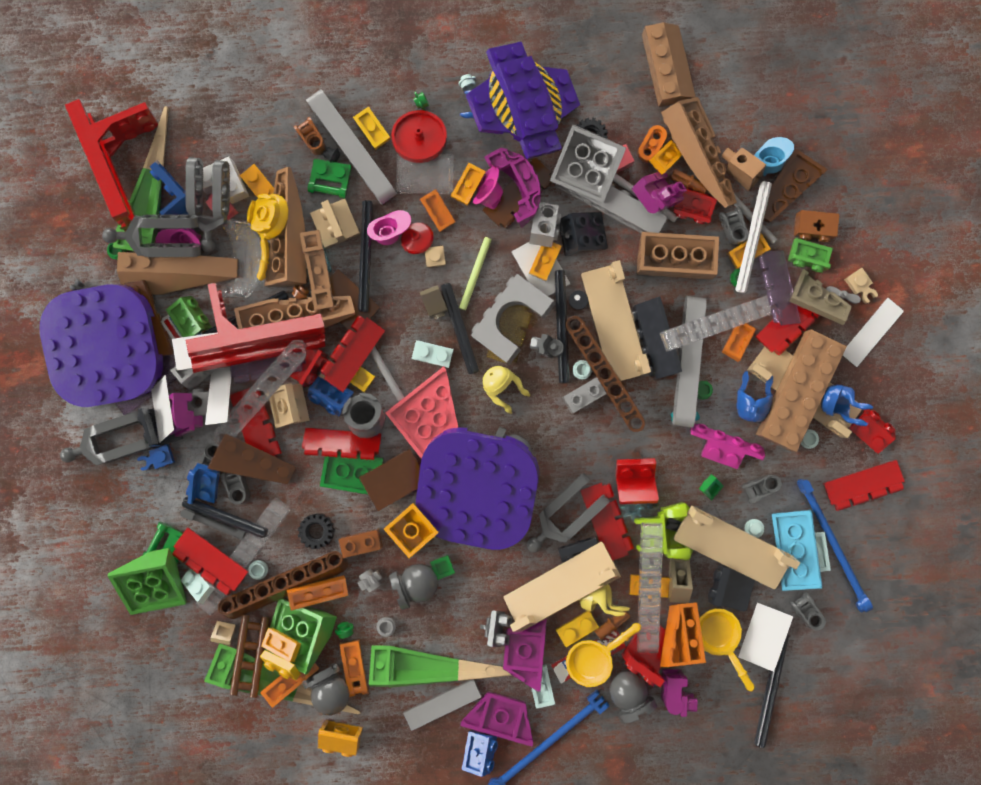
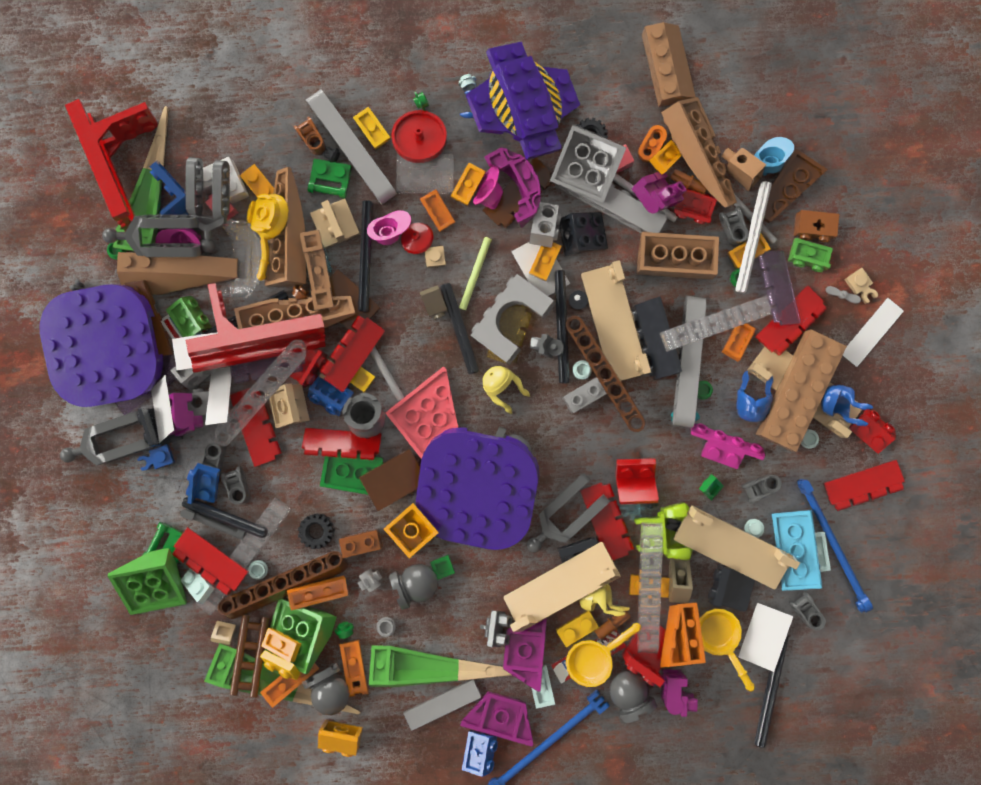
(245, 460): reddish brown wing -> none
(432, 354): light aqua plate -> none
(814, 297): dark tan wing -> none

